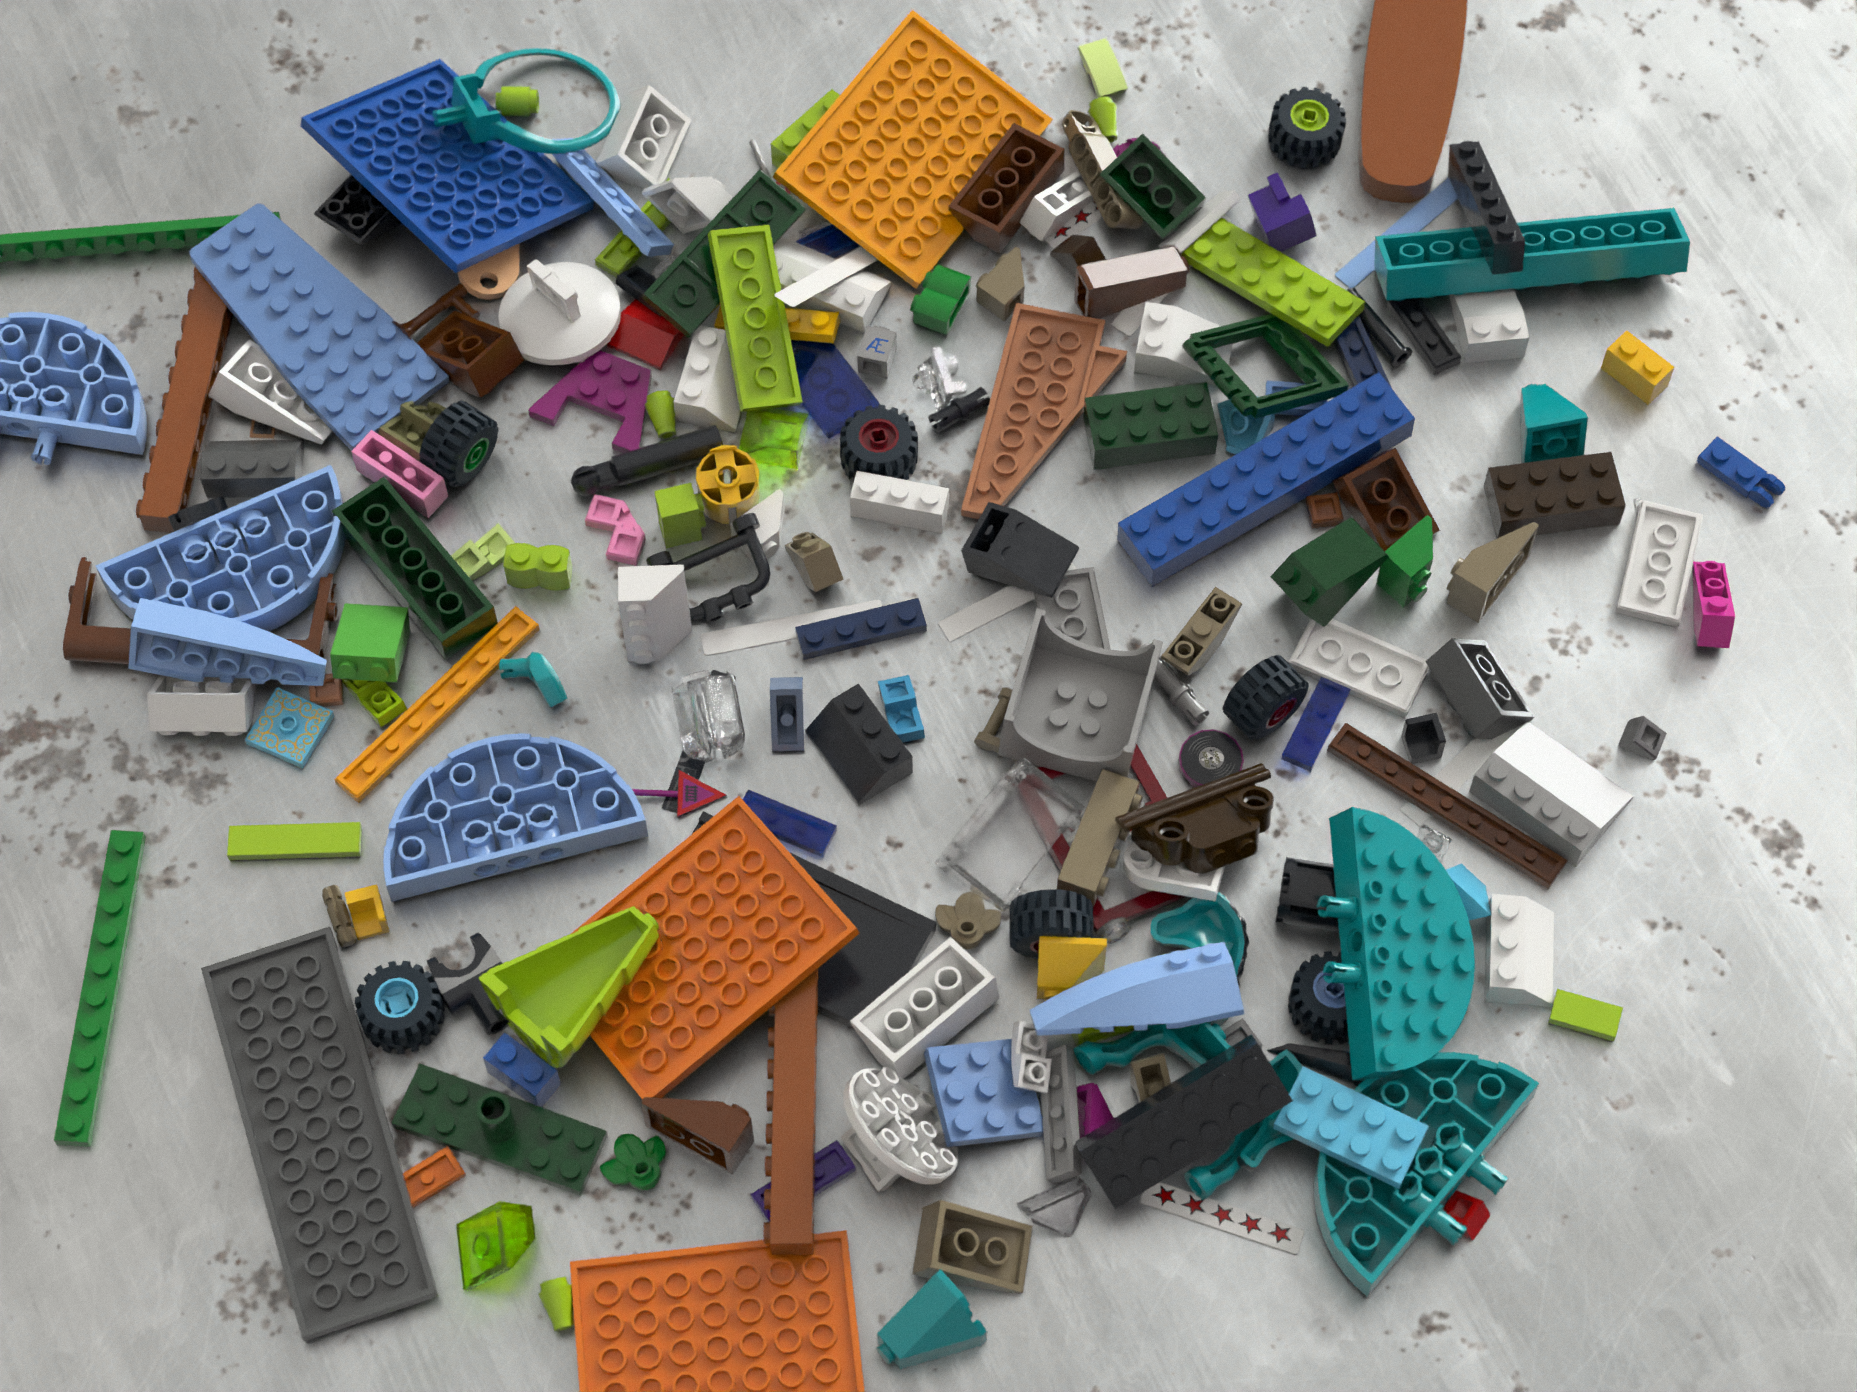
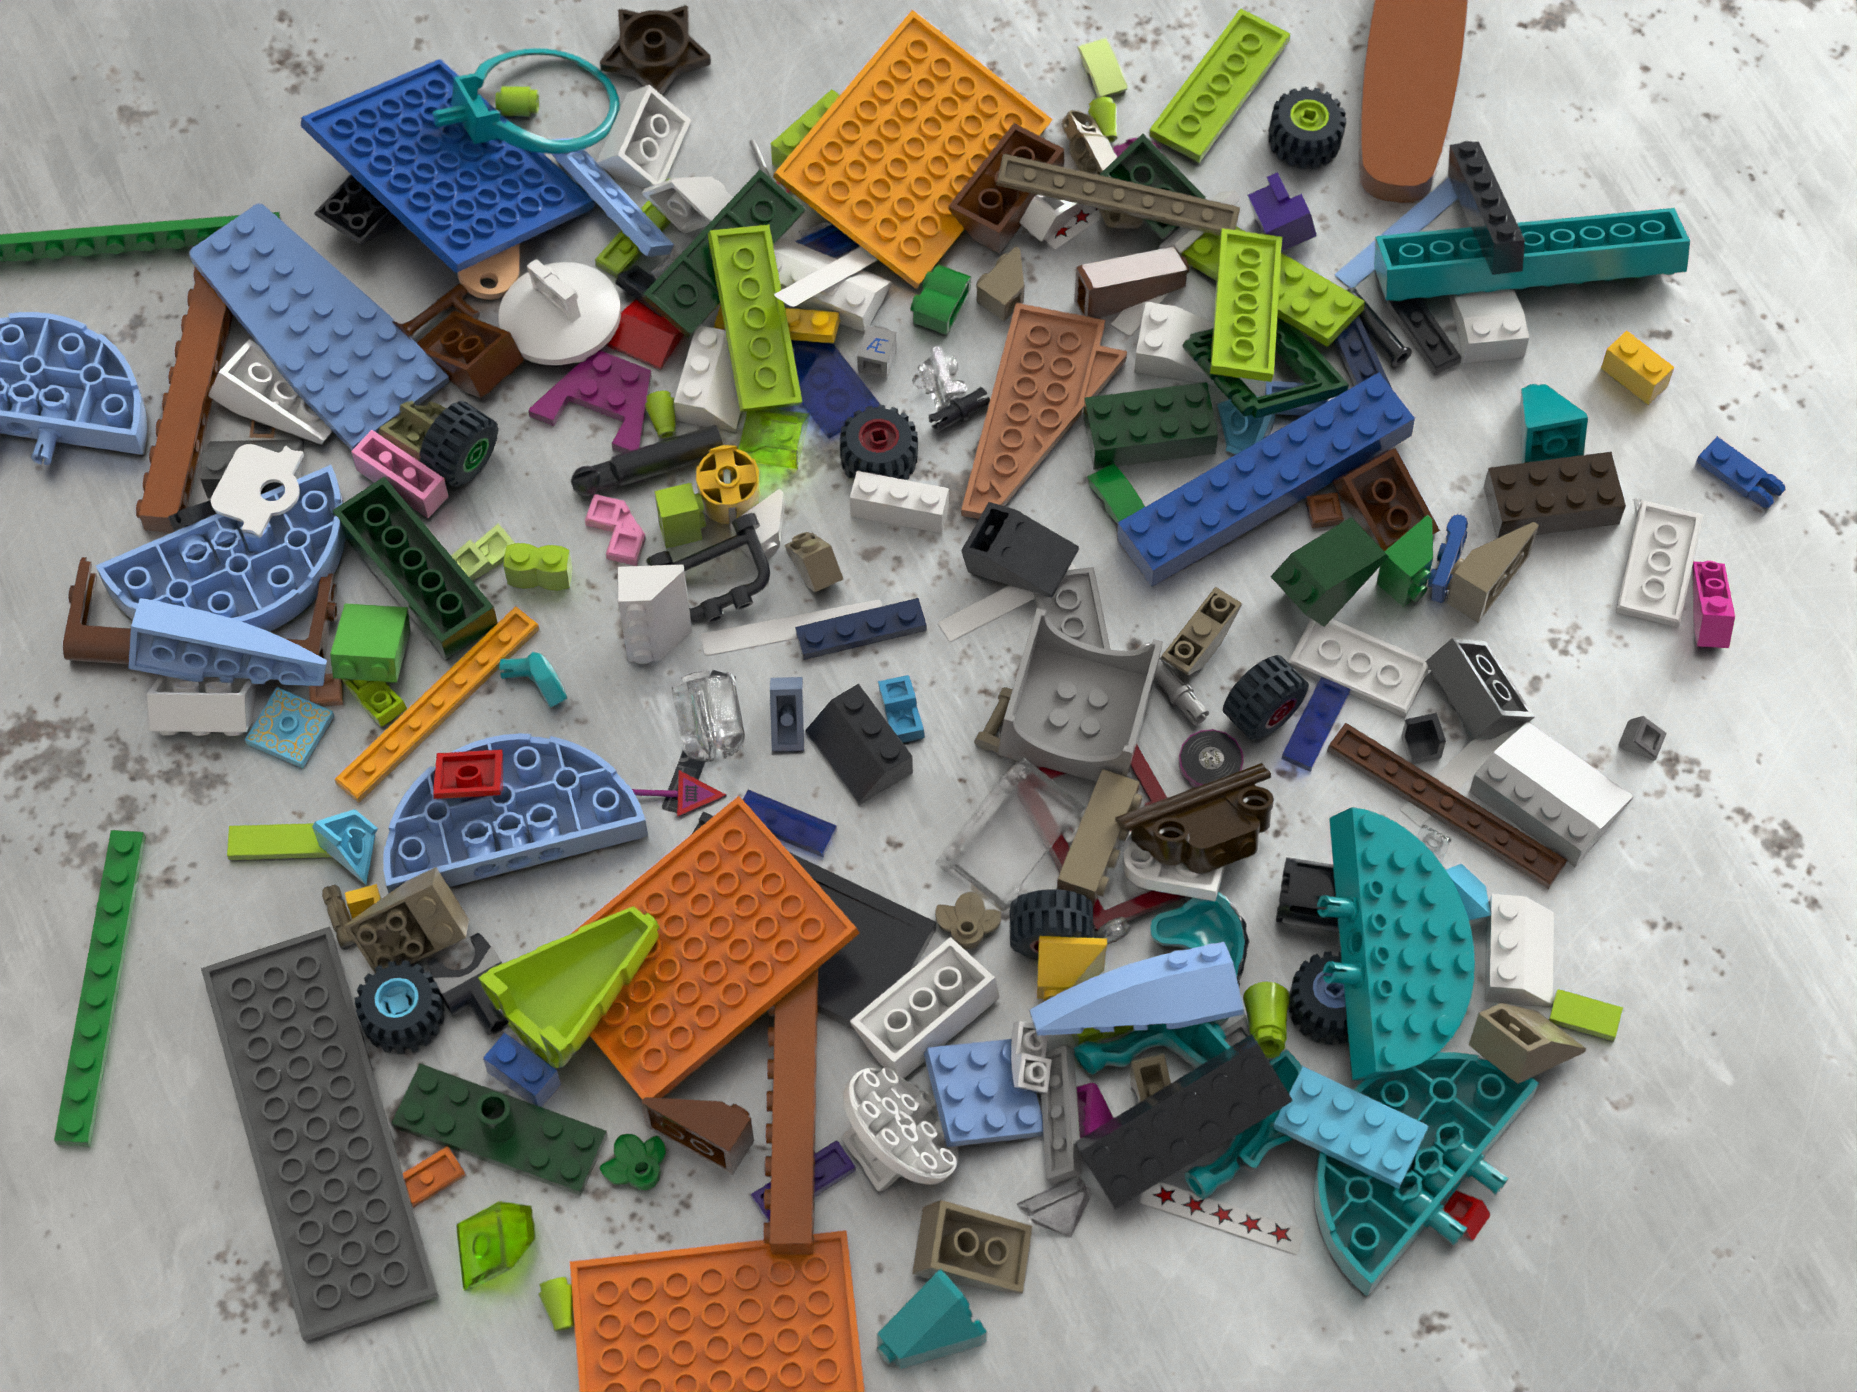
(241, 486): none -> white piece
(348, 840): none -> medium azure slope
(410, 922): none -> dark tan slope
(468, 774): none -> red slope
(654, 47): none -> dark brown plate
(1076, 252): dark brown slope -> none
(1116, 195): none -> dark tan tile
(1116, 492): none -> green slope
(1219, 85): none -> lime plate
(1246, 305): none -> lime plate
(1267, 1016): none -> lime plant
(1329, 1061): black bar -> none
(1448, 556): none -> blue hinge
(1521, 1041): none -> dark tan slope

